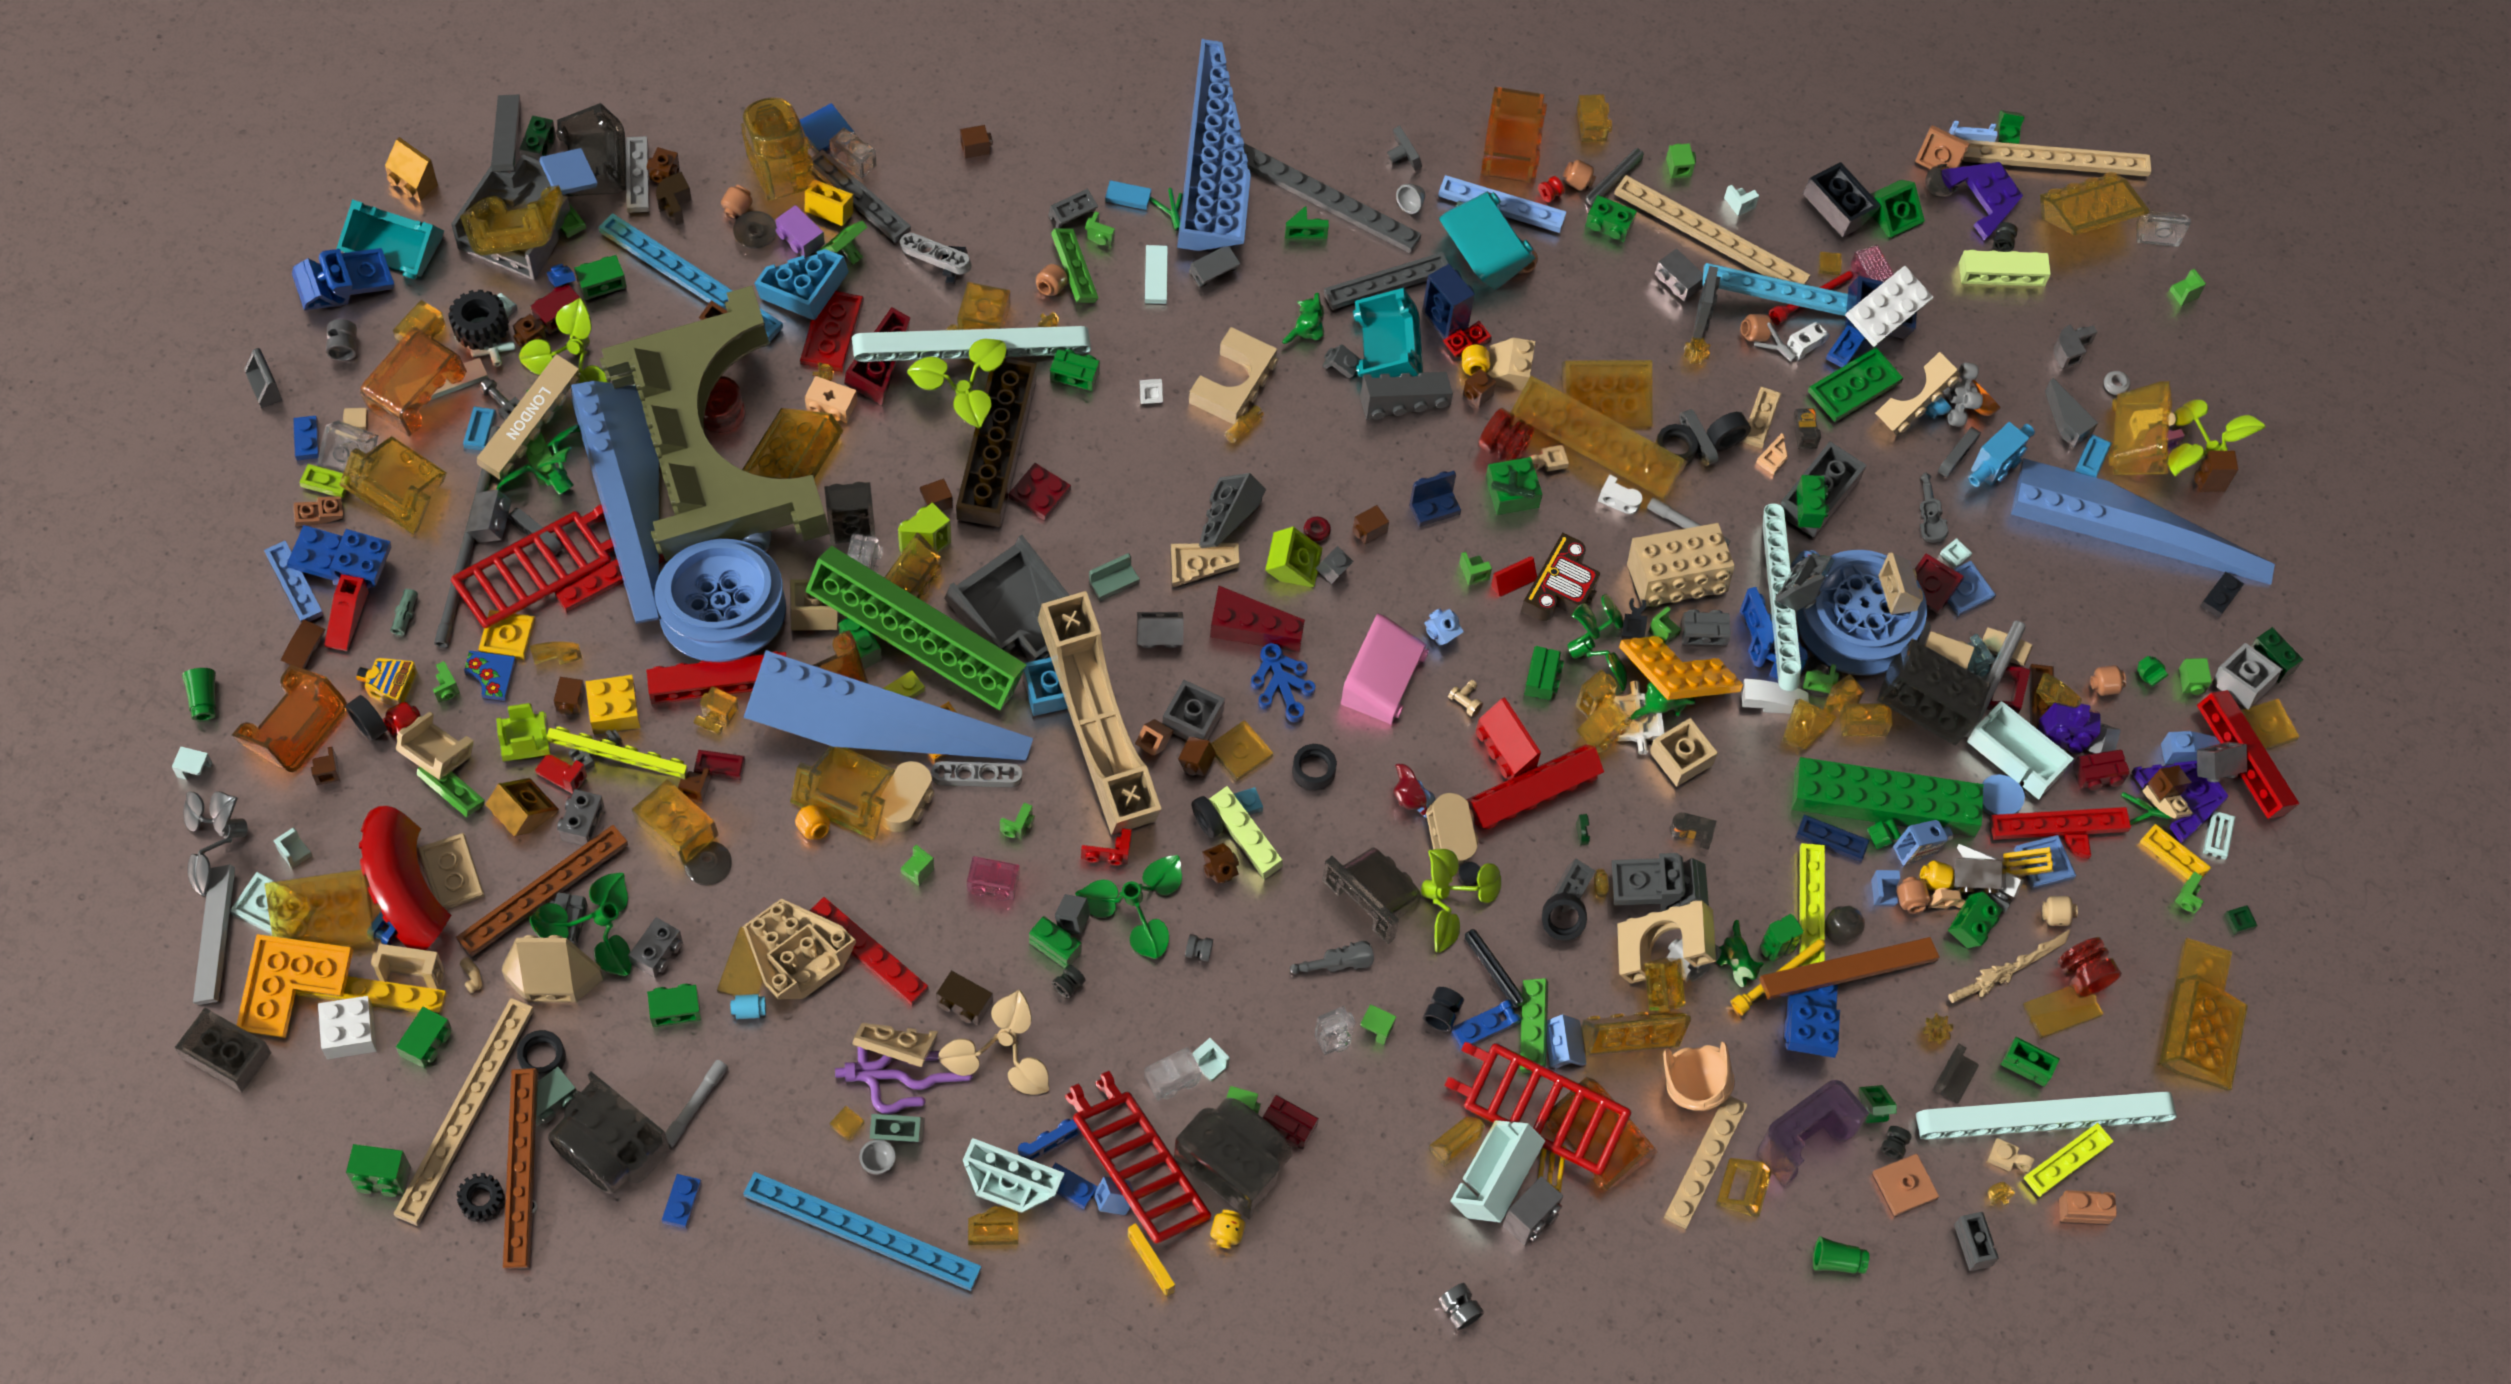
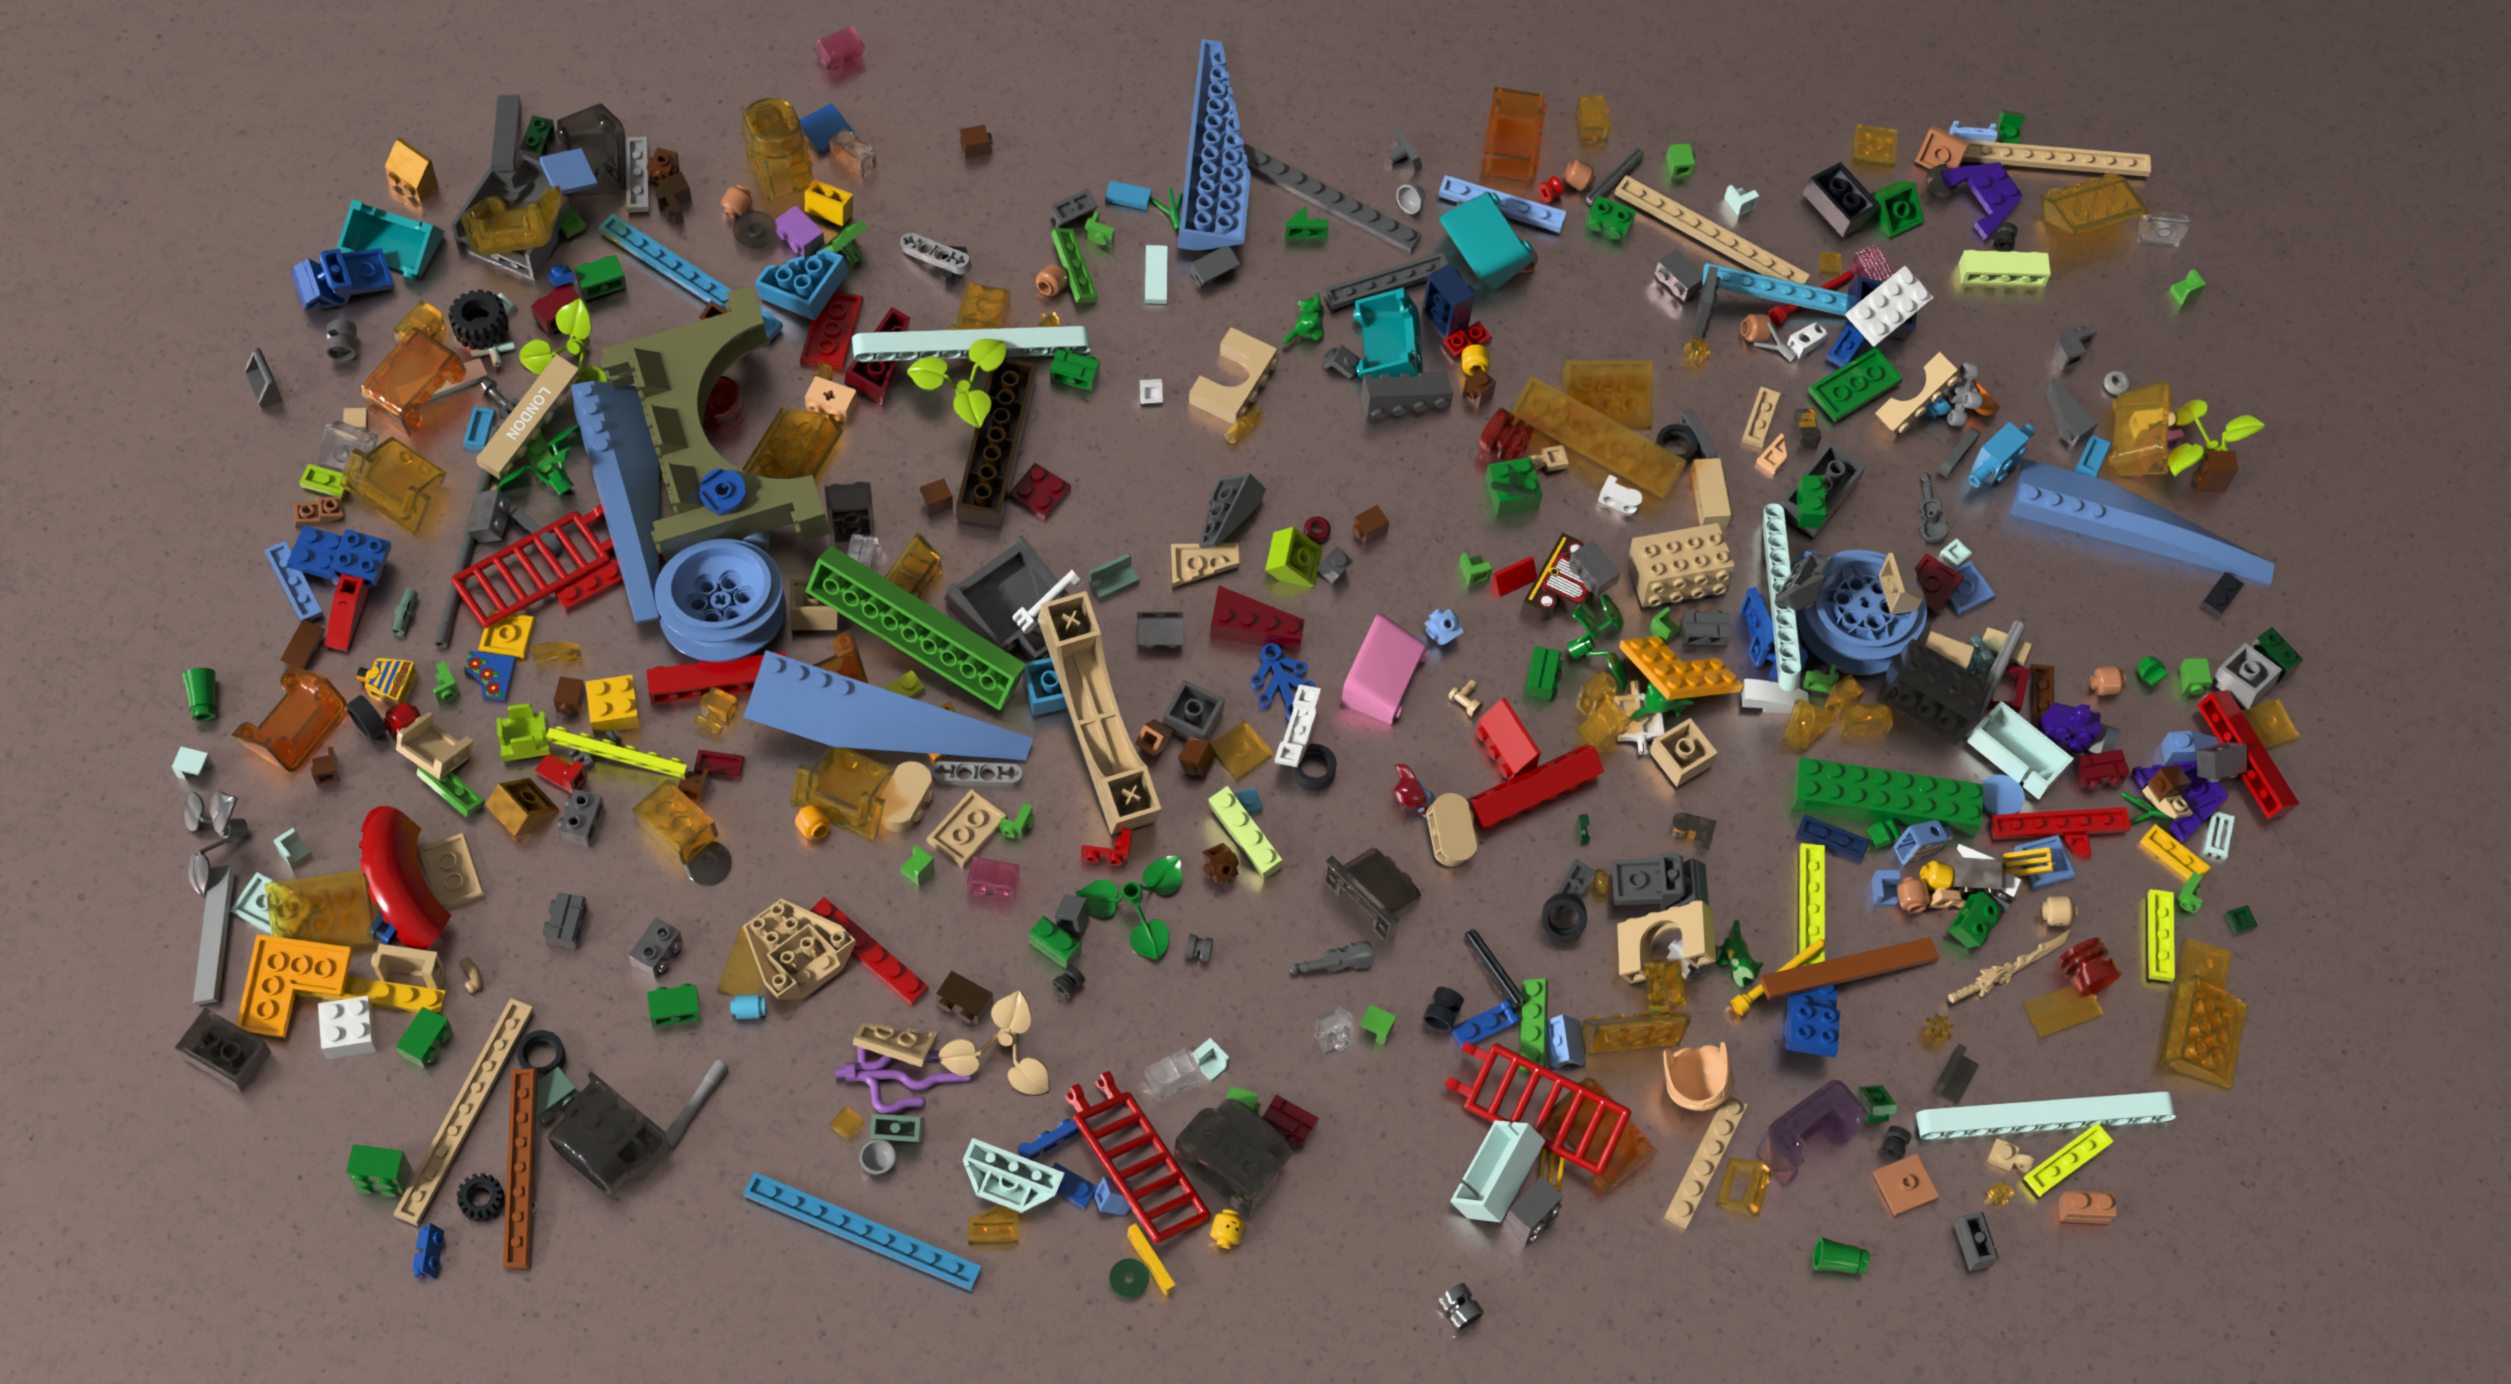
(306, 438): blue plate -> none
(430, 1241): none -> blue hinge
(528, 329): reddish brown brick -> none
(541, 890): dark orange plate -> none
(550, 970): tan wedge -> none
(612, 897): green plant -> none
(681, 1201): blue plate -> none
(722, 503): none -> blue plate
(839, 48): none -> clear pink brick
(863, 199): dark grey plate -> none
(867, 645): green brick -> none
(929, 523): lime slope -> none
(967, 828): none -> tan tile
(1025, 618): none -> white hinge
(1126, 1268): none -> clear green piece
(1207, 816): black tyre -> none
(1300, 726): none -> white slope
(1434, 498): dark blue bracket -> none
(1443, 867): lime plant -> none
(1457, 1139): clear yellow tile -> none
(1468, 873): black tile -> none
(1511, 362): tan slope -> none
(1594, 568): none -> flat silver brick
(1635, 623): black plate -> none
(1667, 512): light grey piece -> none
(1711, 492): none -> tan brick
(1728, 430): black tyre -> none
(1781, 938): green brick -> none
(1844, 924): clear smoke hair -> none
(1874, 146): none -> clear yellow plate
(2030, 1061): green brick -> none
(2054, 690): clear yellow slope -> none
(2161, 935): none -> neon yellow plate

